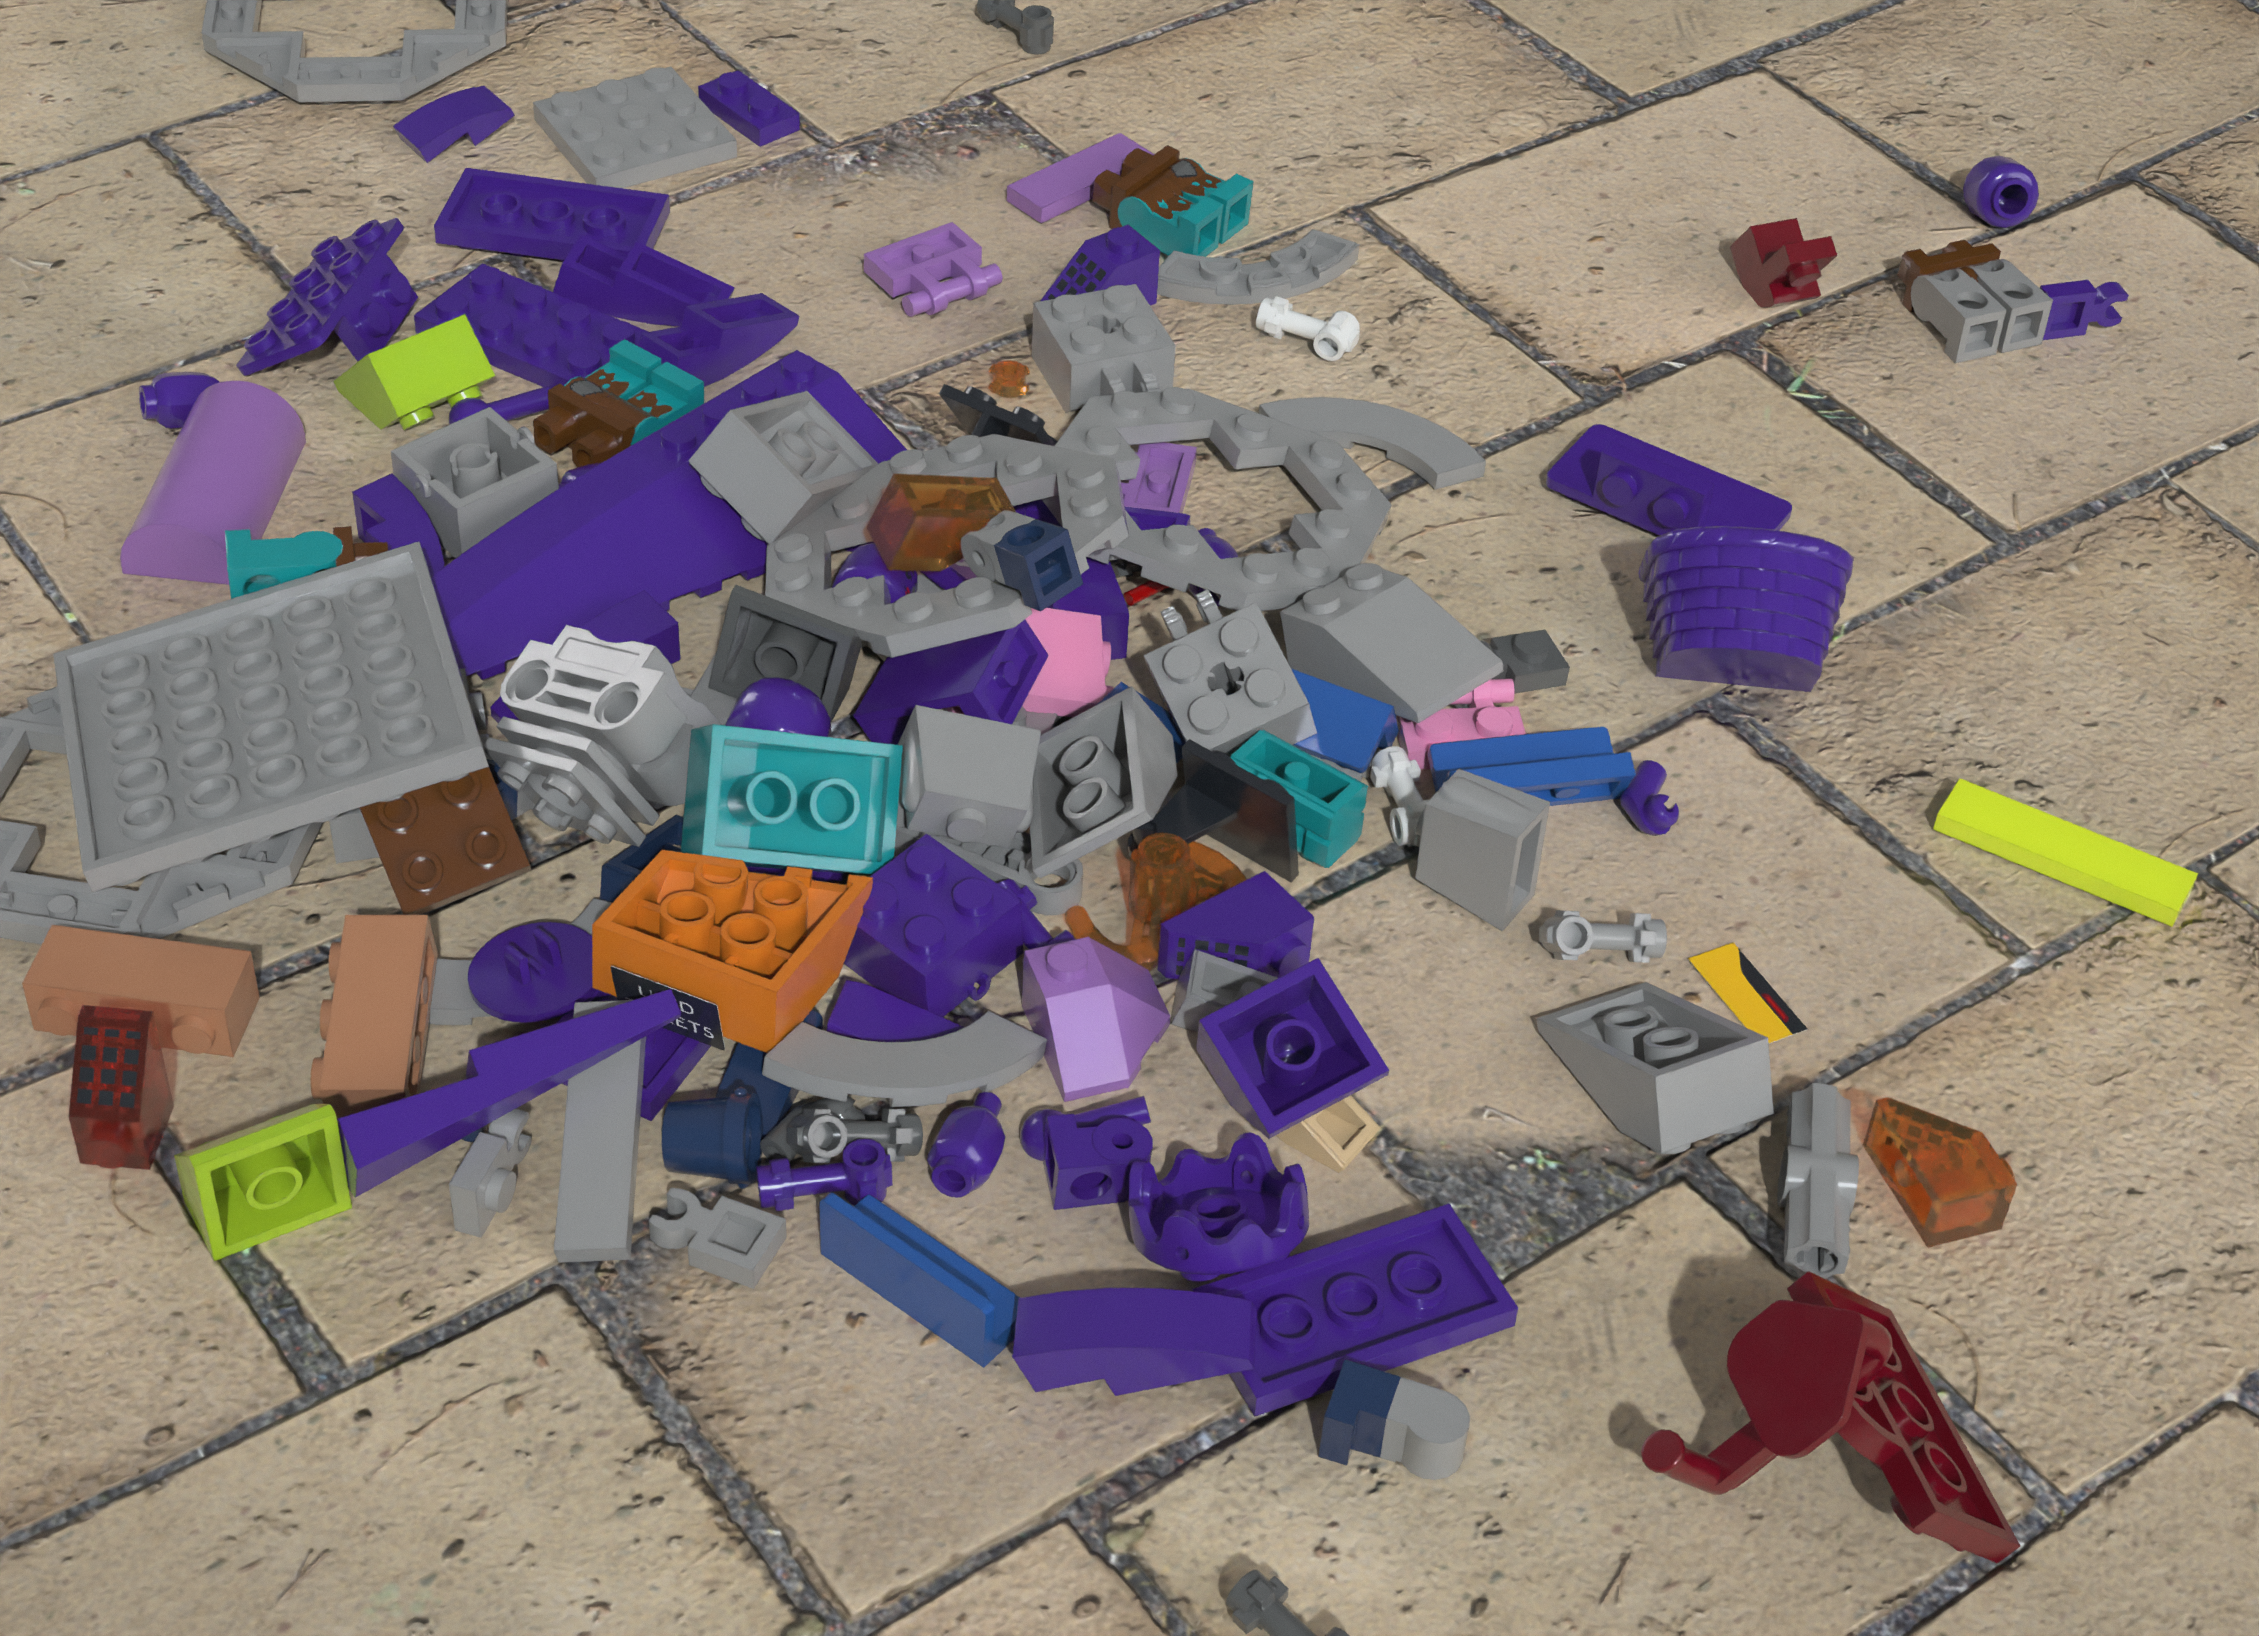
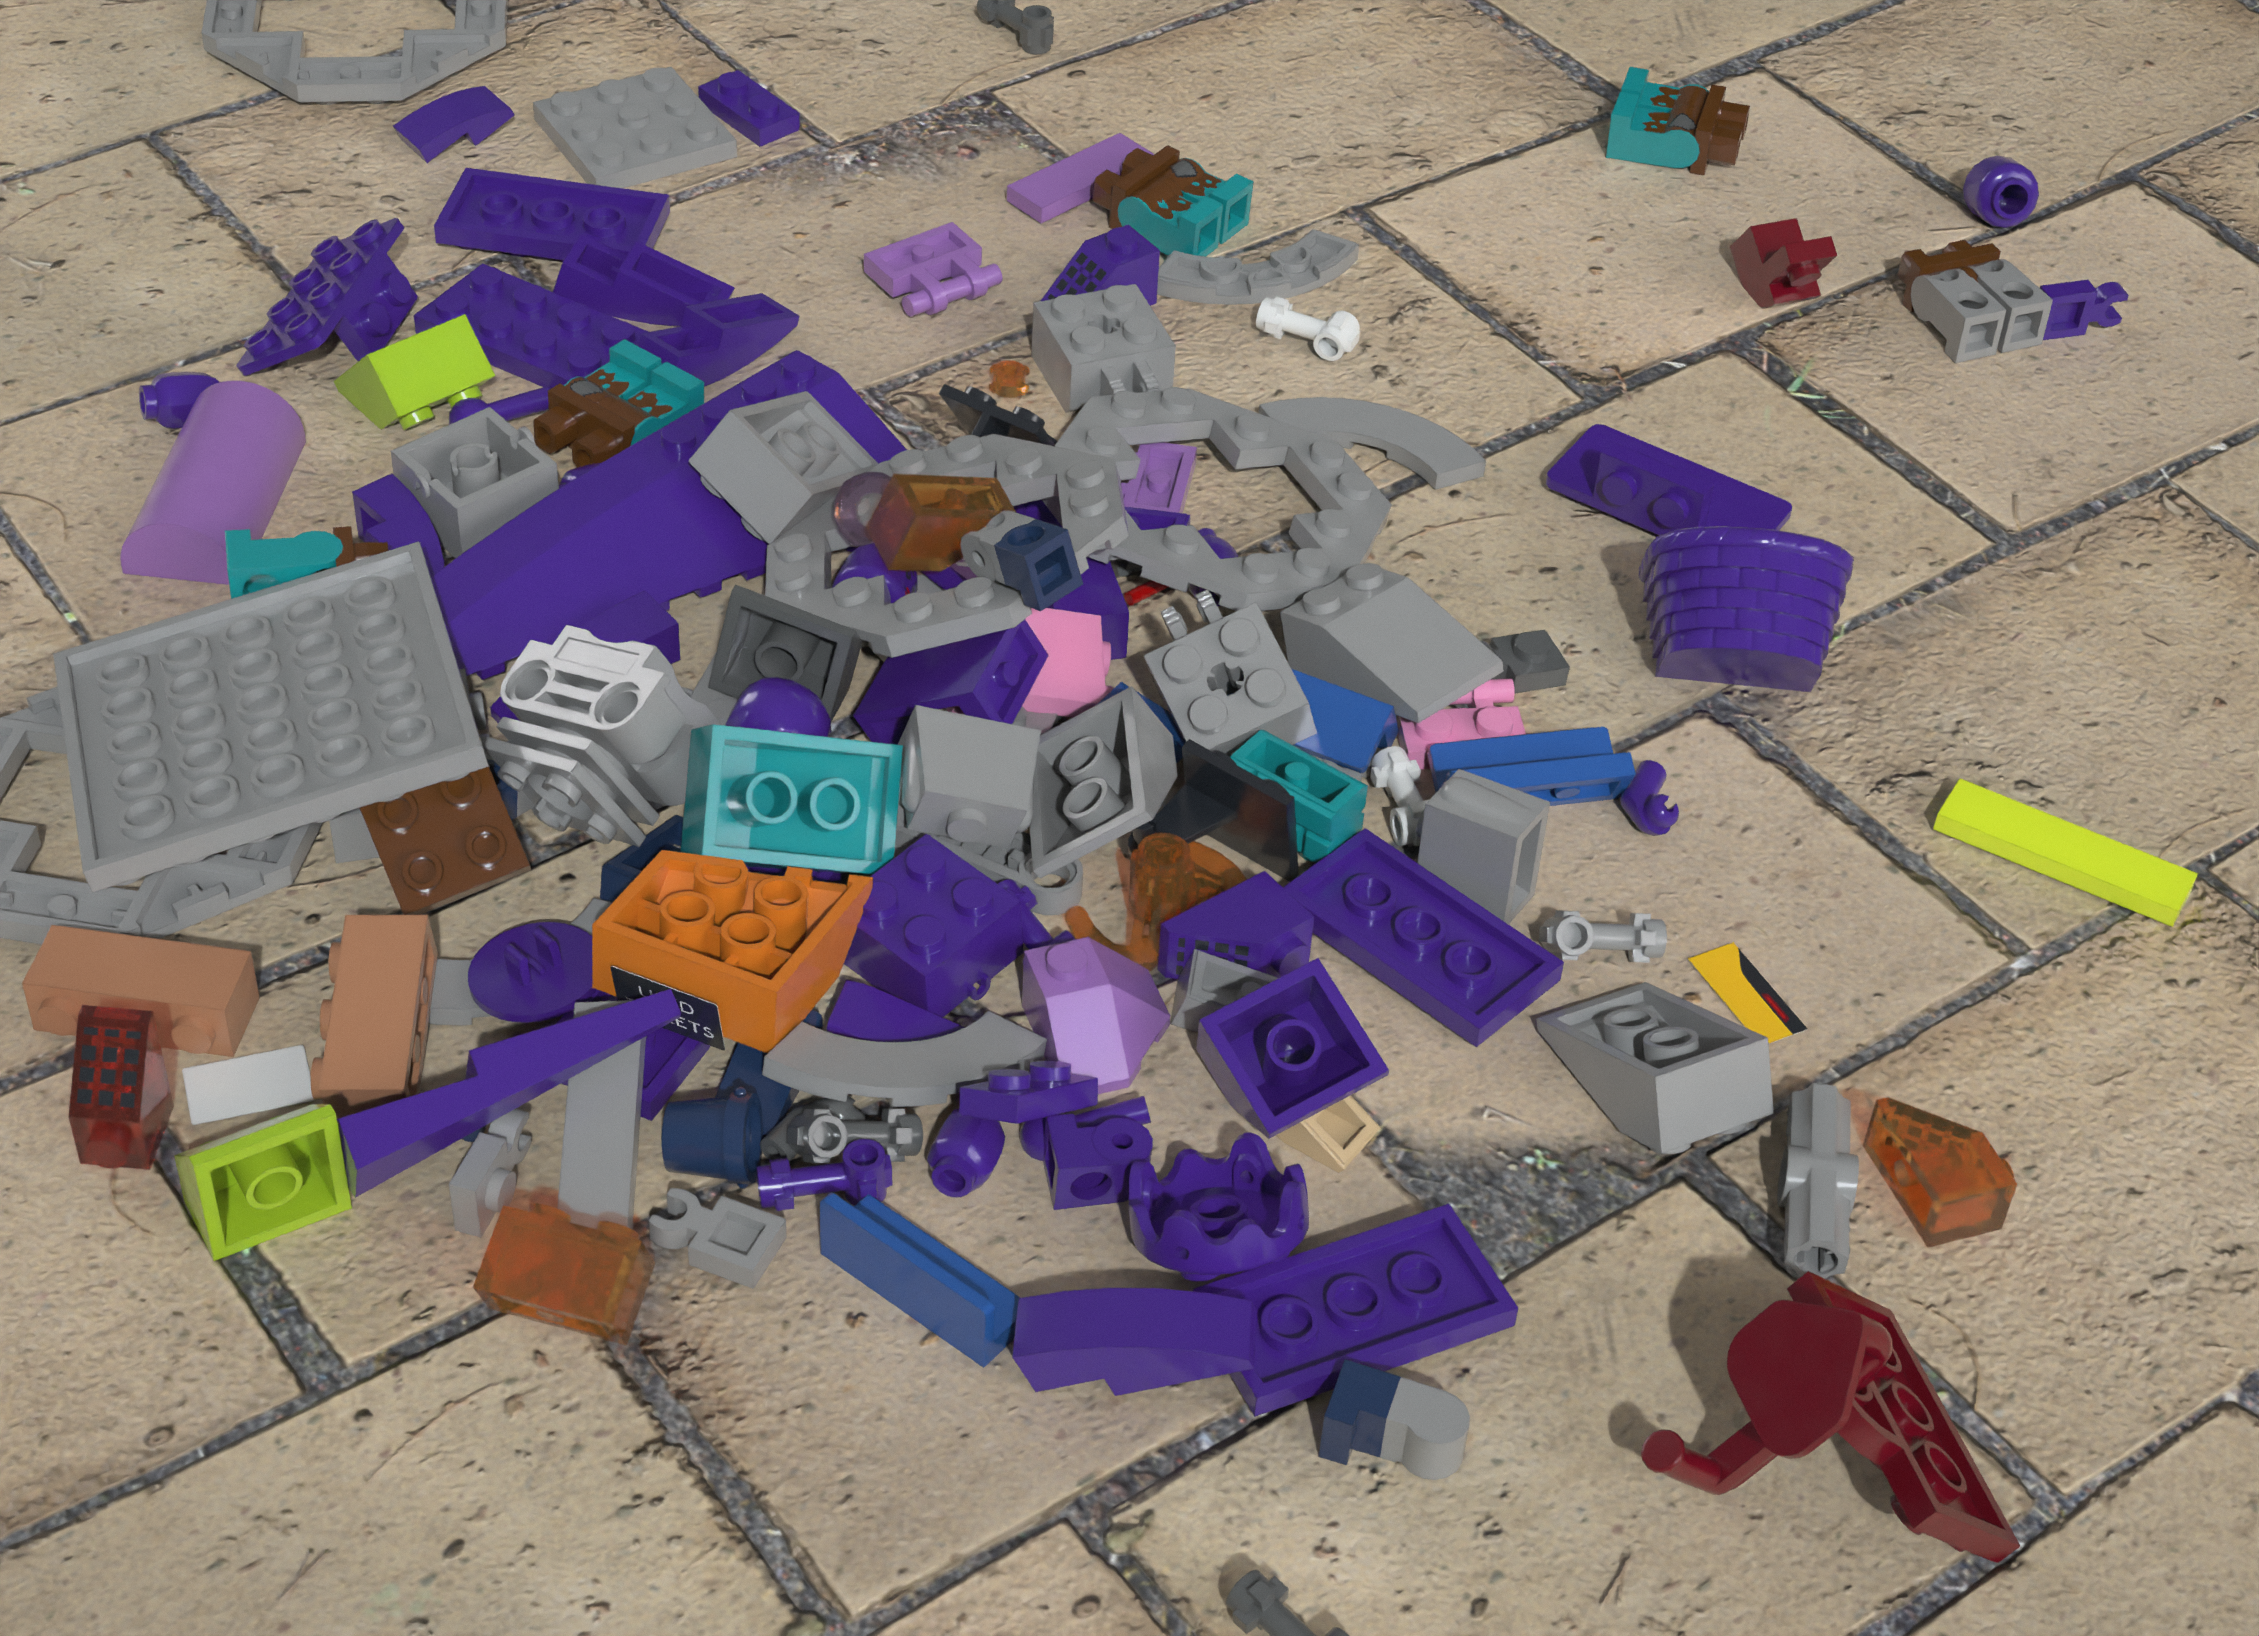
(247, 1084): none -> white sticker
(565, 1272): none -> clear orange brick
(847, 505): none -> clear purple piece
(1030, 1095): none -> dark purple plate
(1424, 937): none -> dark purple plate
(1675, 124): none -> hips

